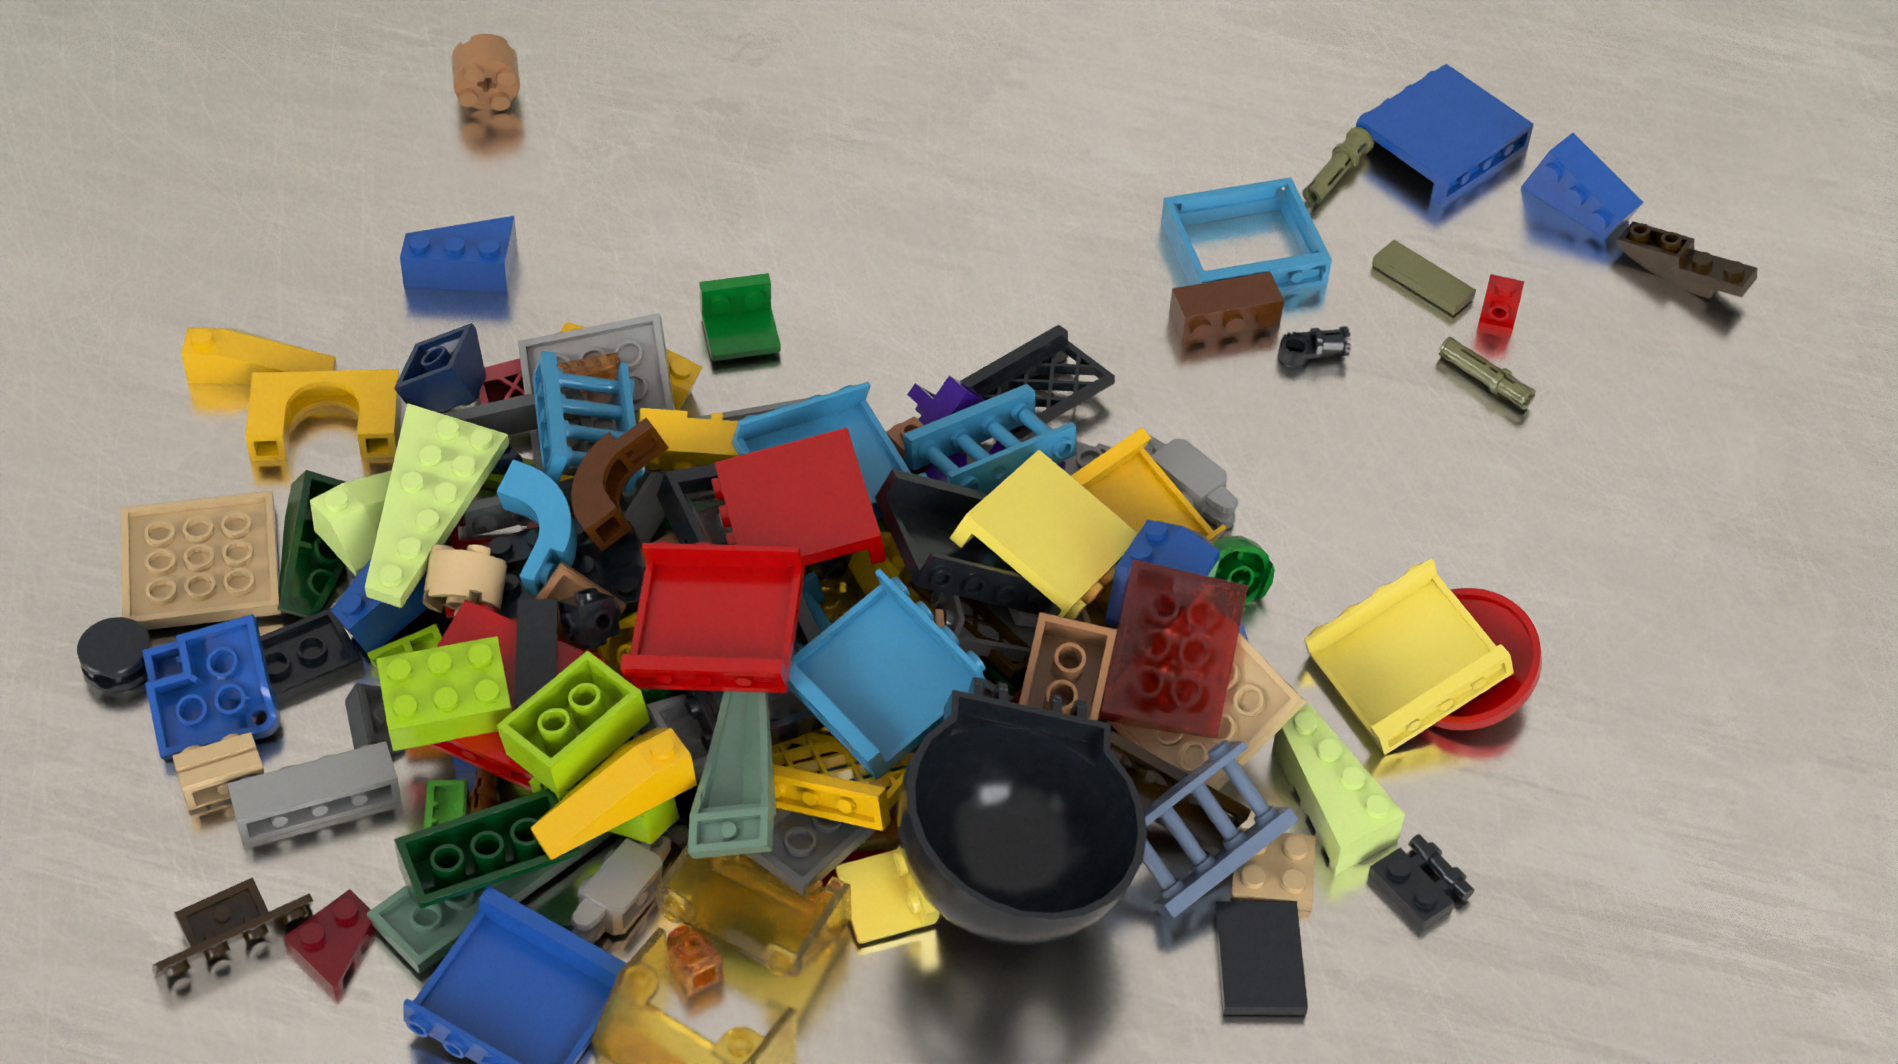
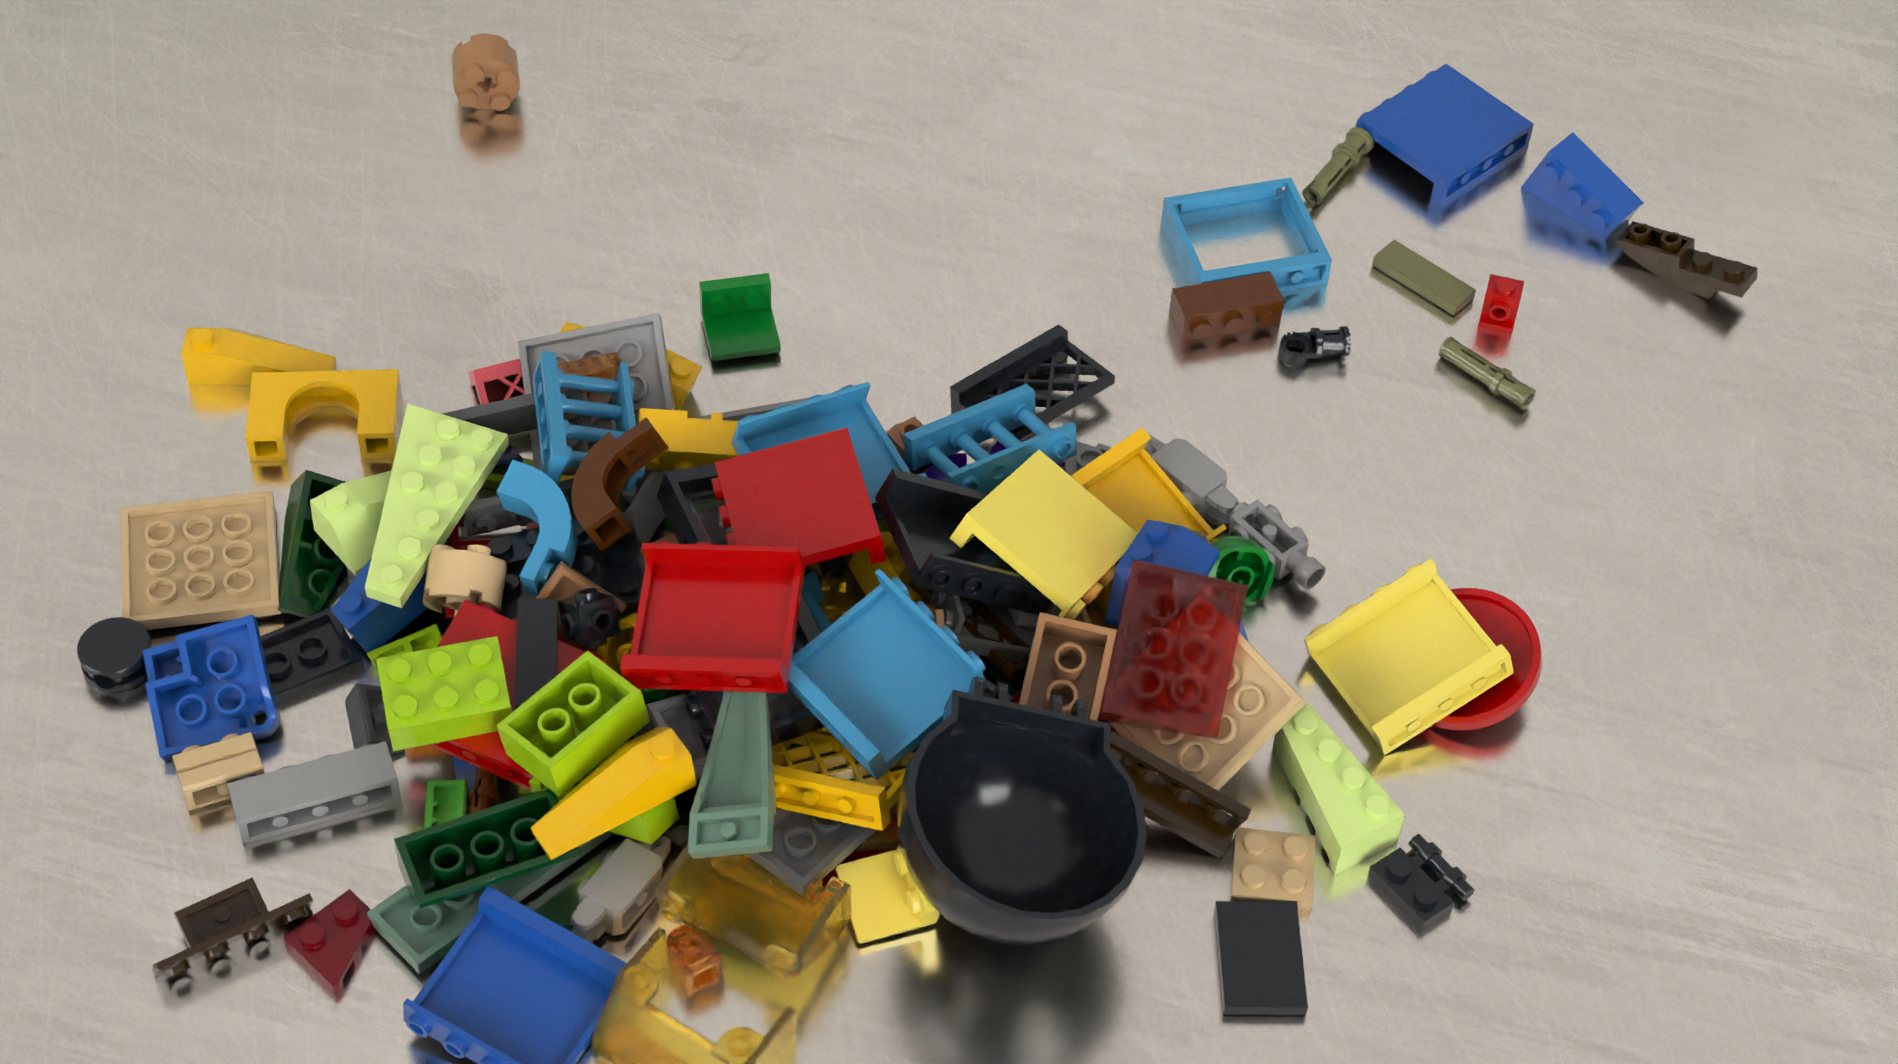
(443, 371): dark blue slope -> none
(461, 257): blue wedge -> none
(950, 398): dark purple brick -> none
(1238, 845): sand blue fence -> none
(1284, 545): none -> light grey brick

